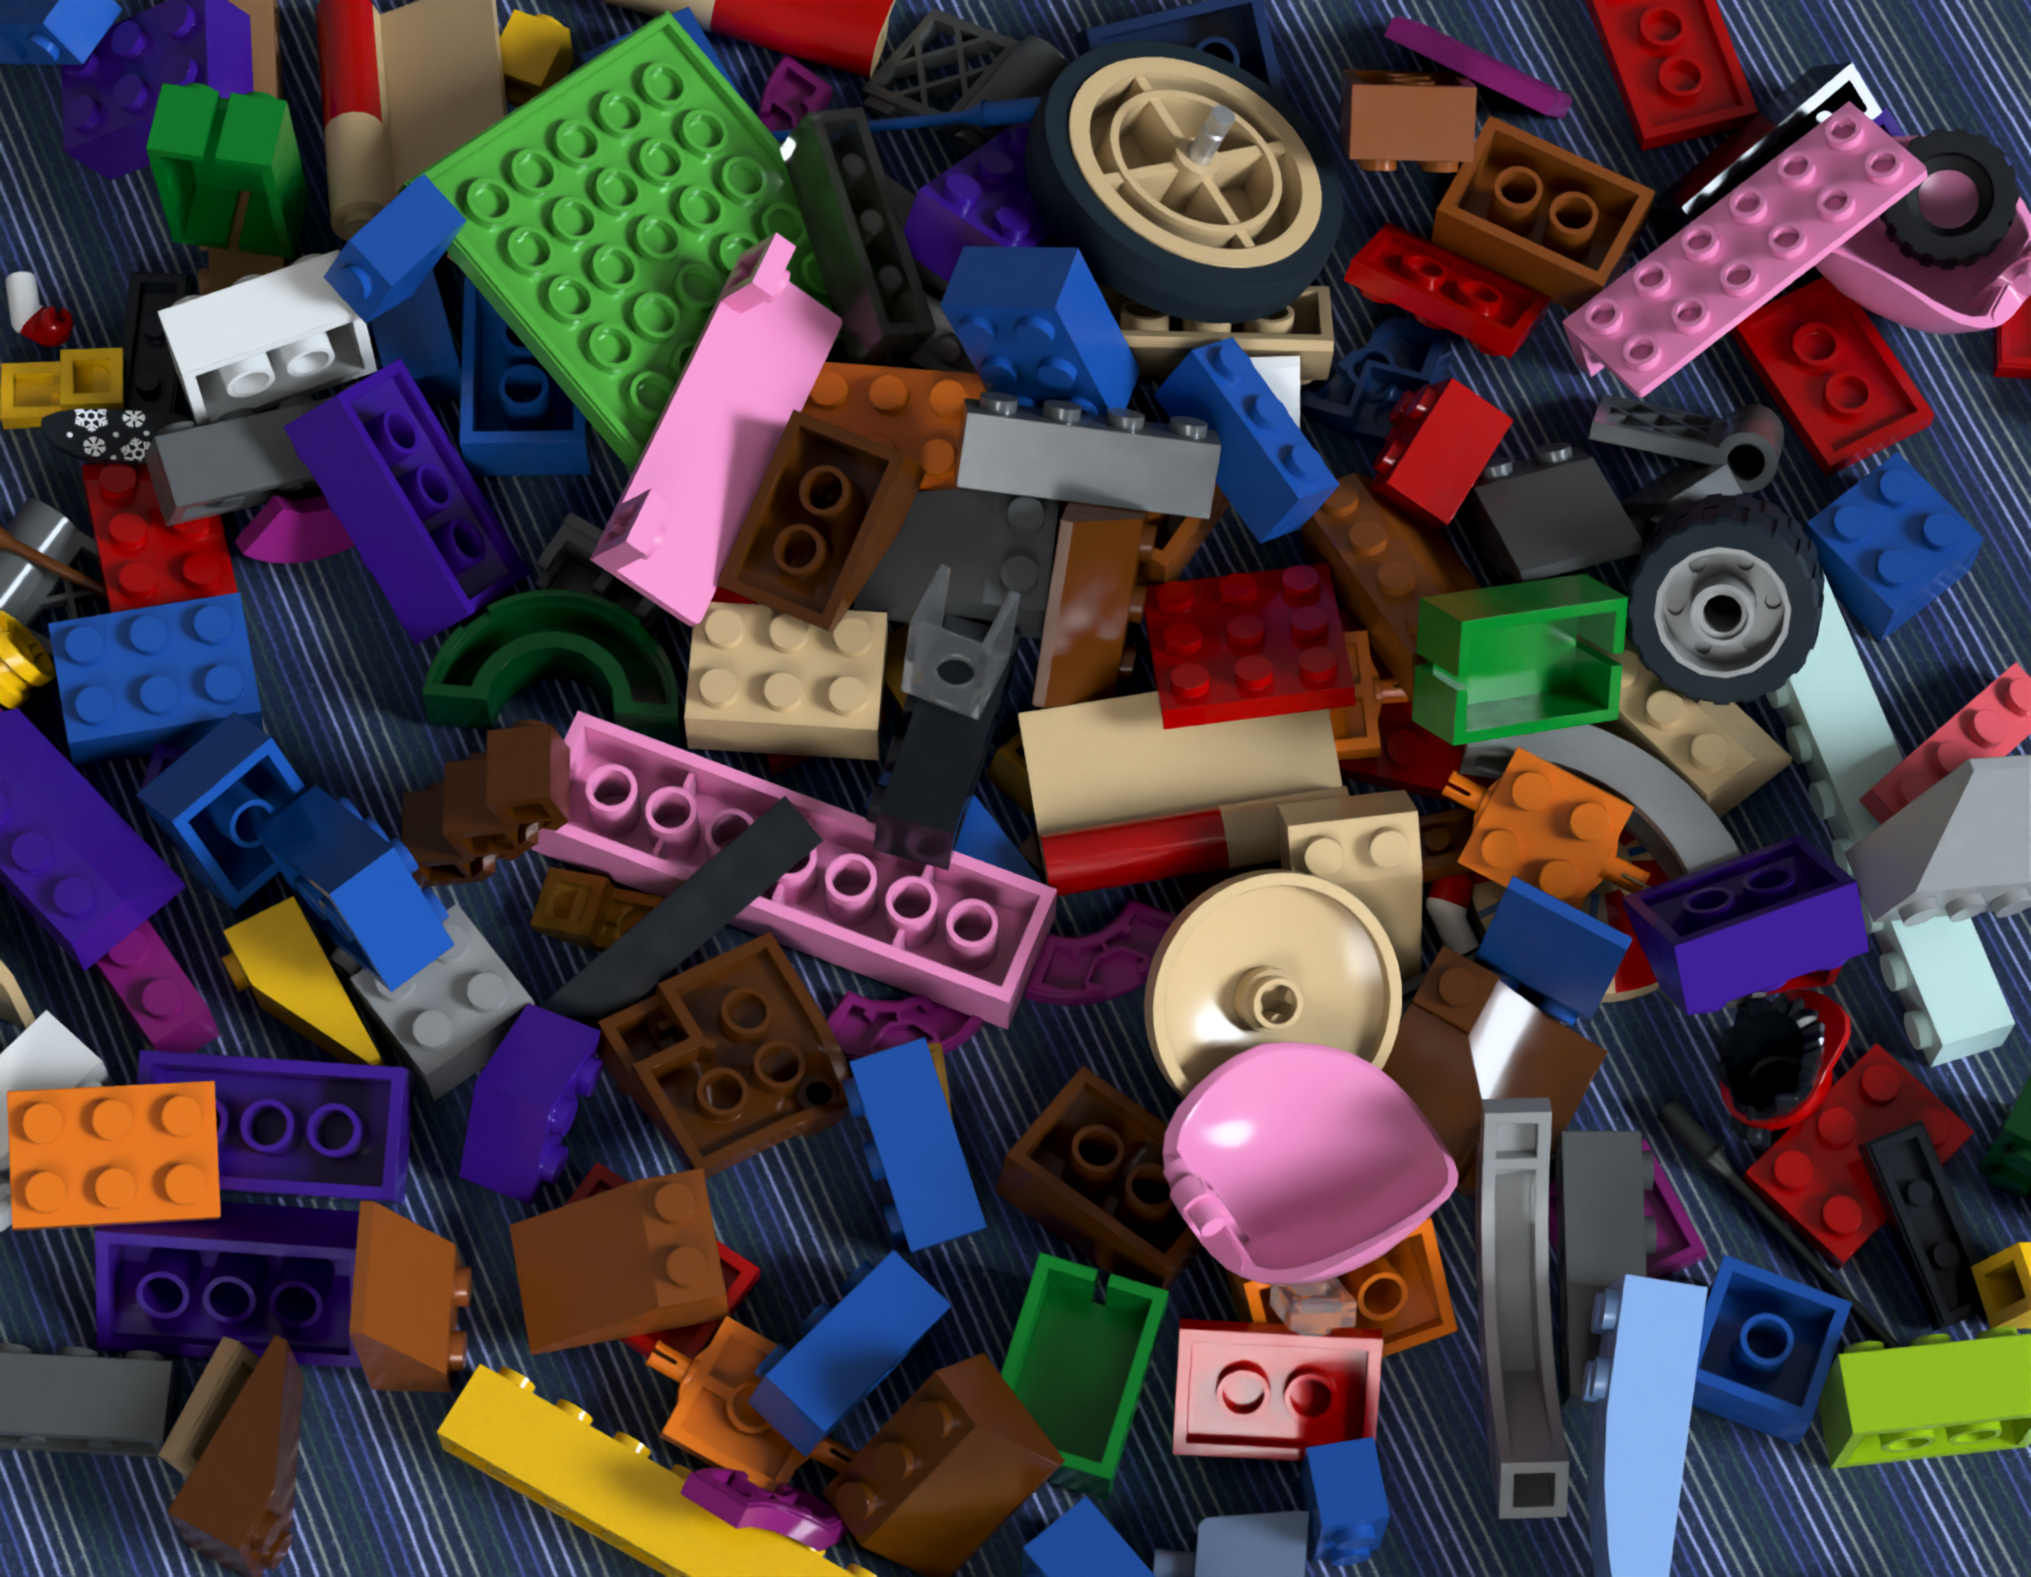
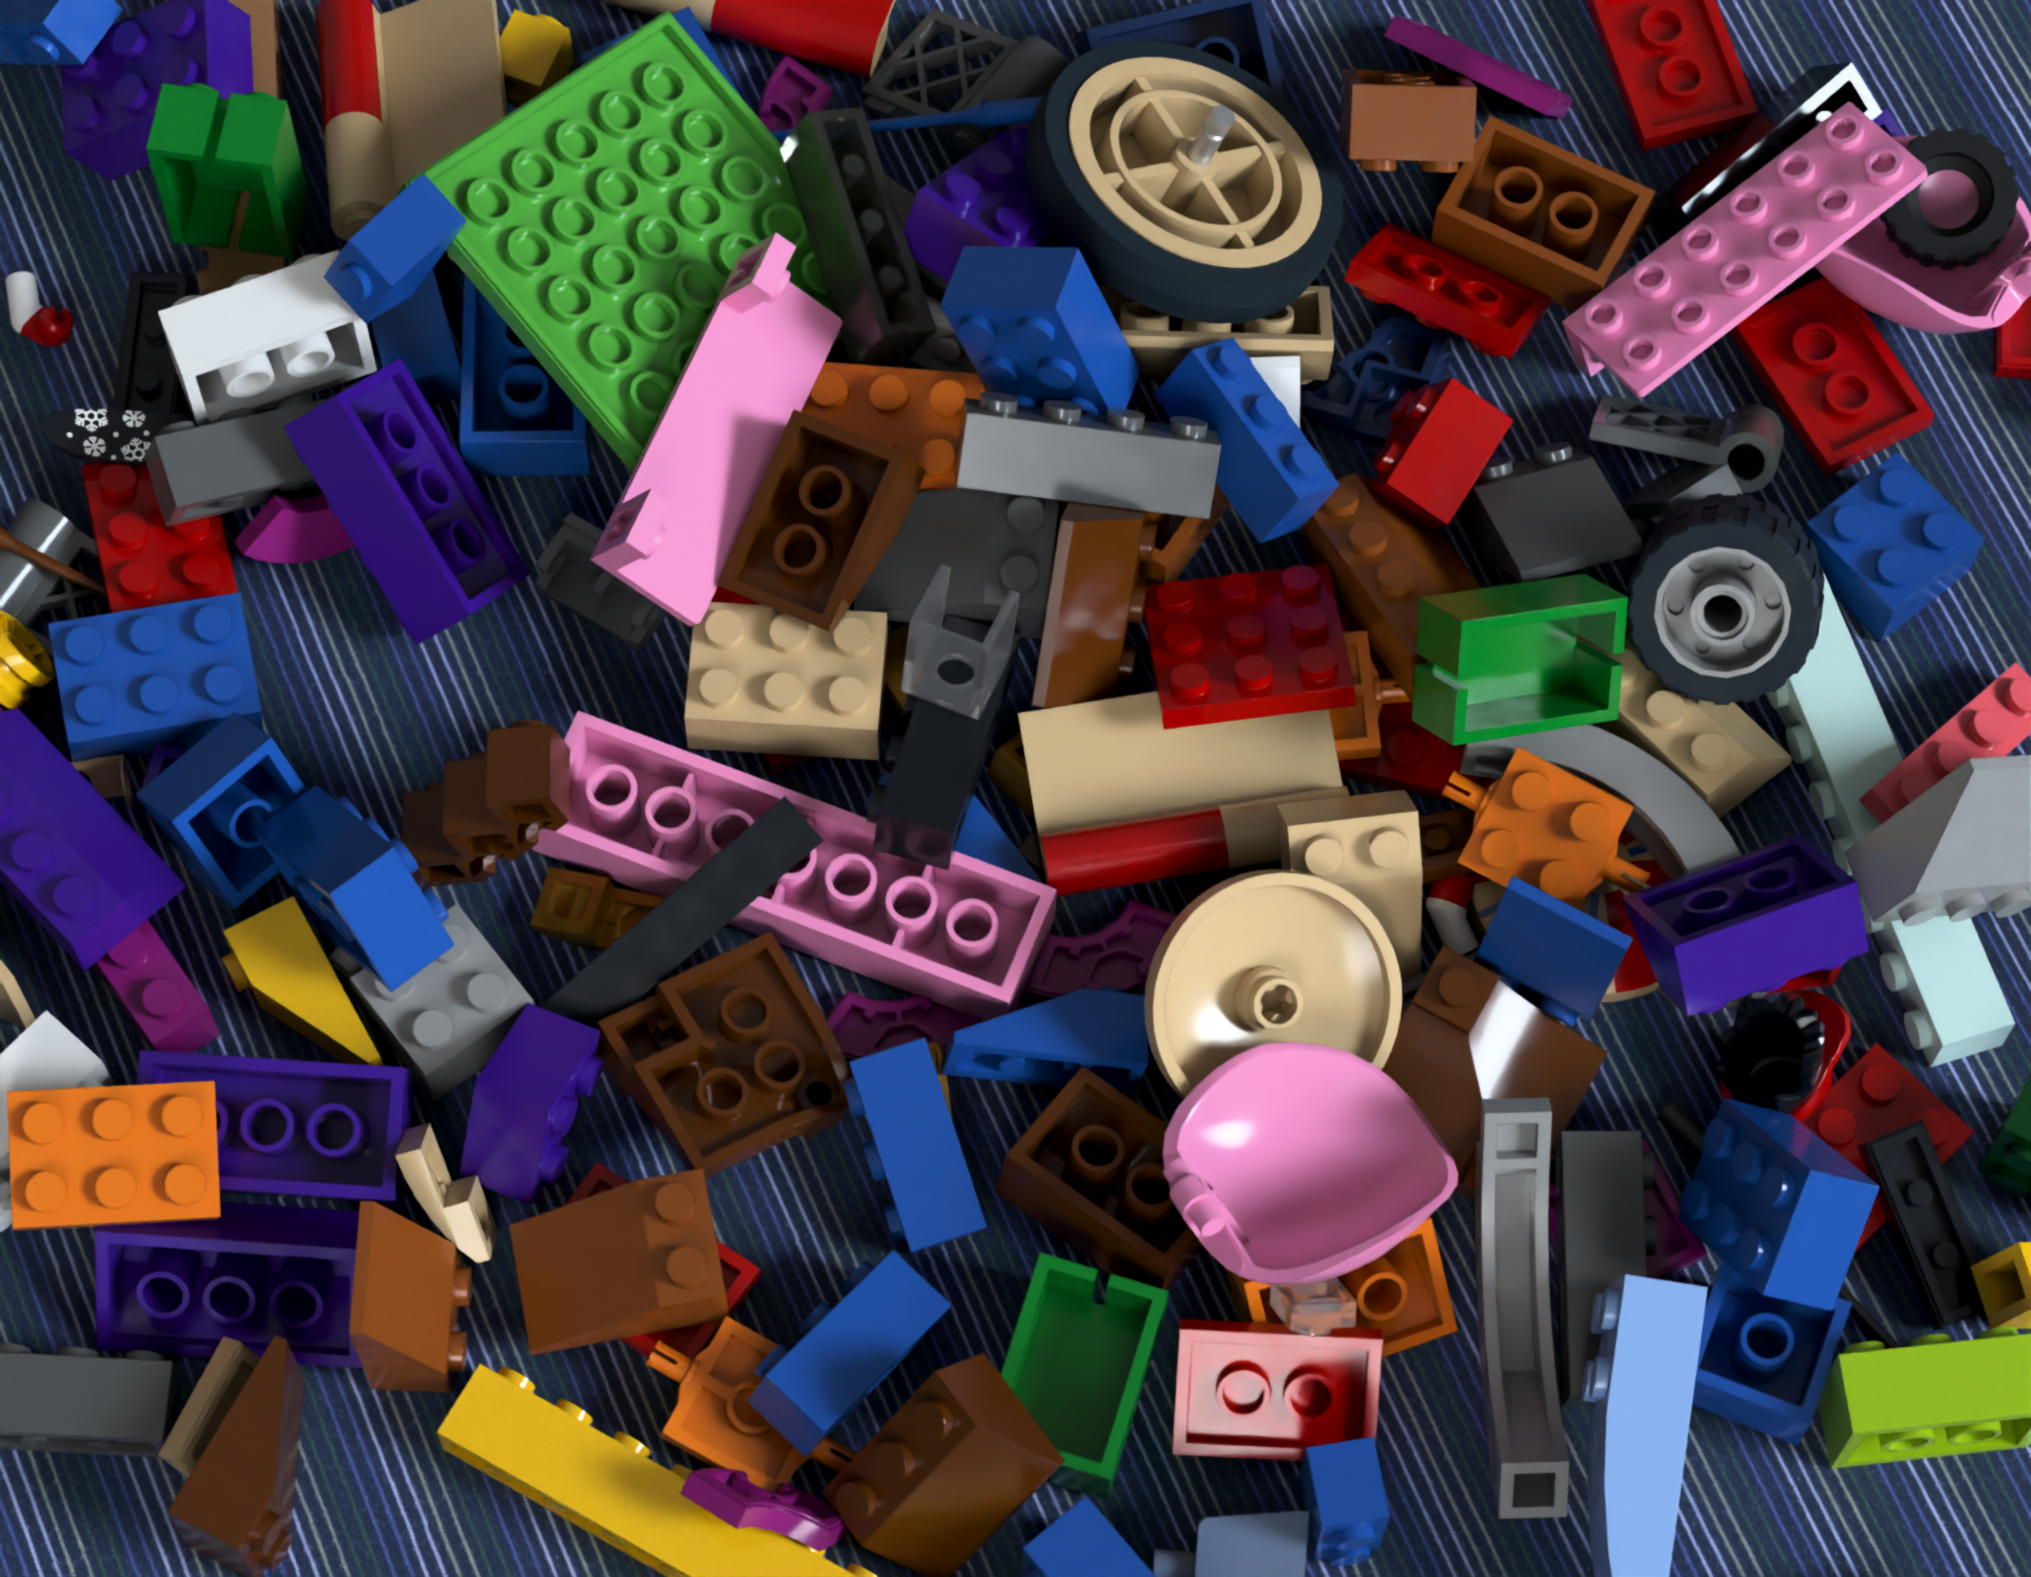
(77, 381): yellow slope -> none
(108, 776): none -> tan piece
(453, 1206): none -> tan slope
(550, 638): dark green brick -> none
(1055, 1039): none -> blue slope
(1777, 1204): none -> blue brick

